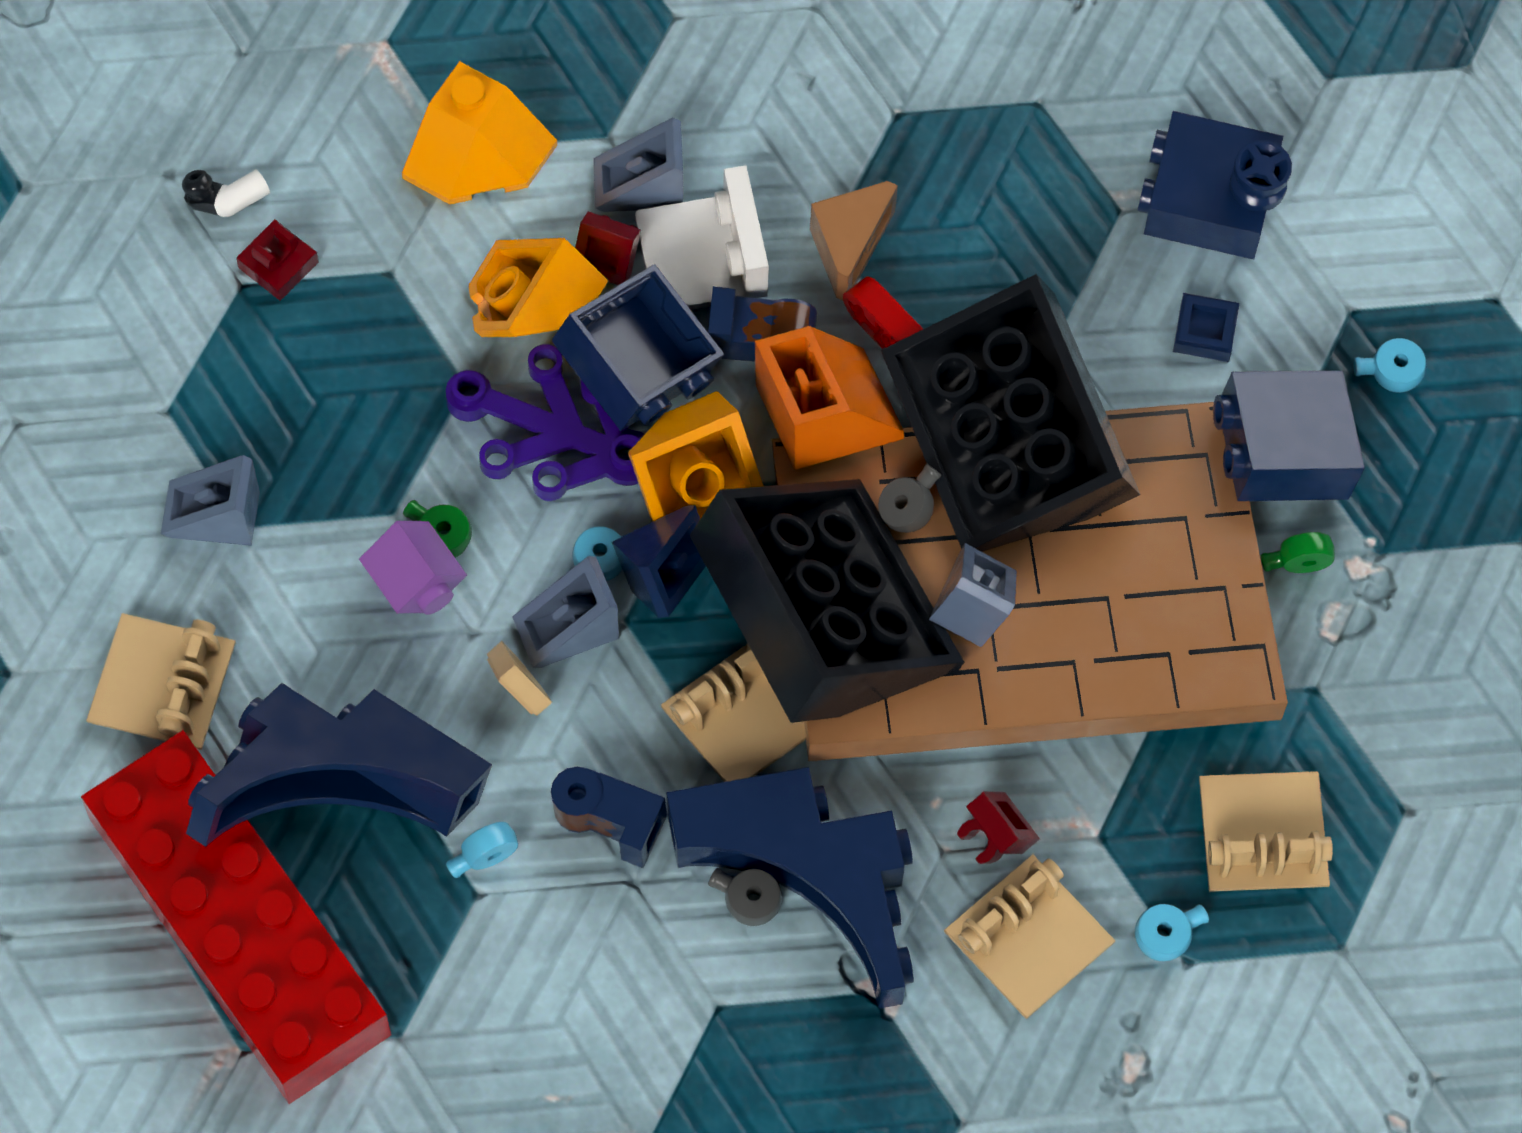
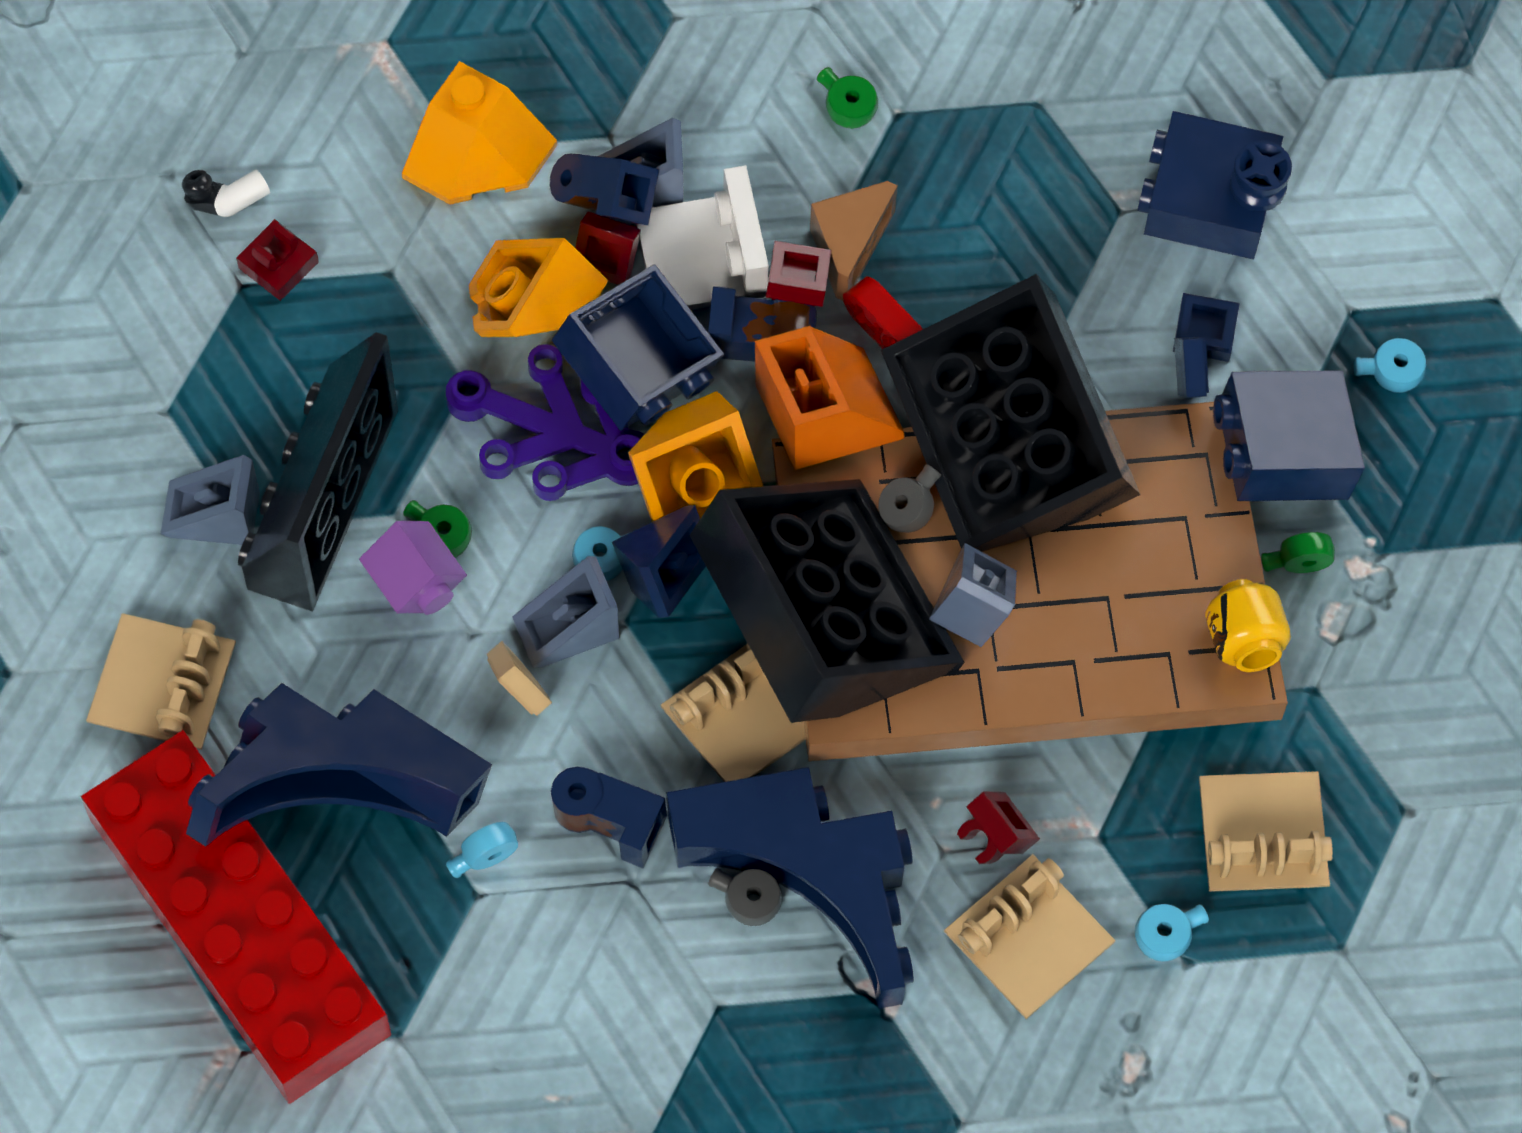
(322, 477): none -> black slope
(606, 186): none -> dark blue leg
(798, 273): none -> tile
(843, 91): none -> green piece
(1191, 367): none -> dark blue tile
(1248, 625): none -> yellow head

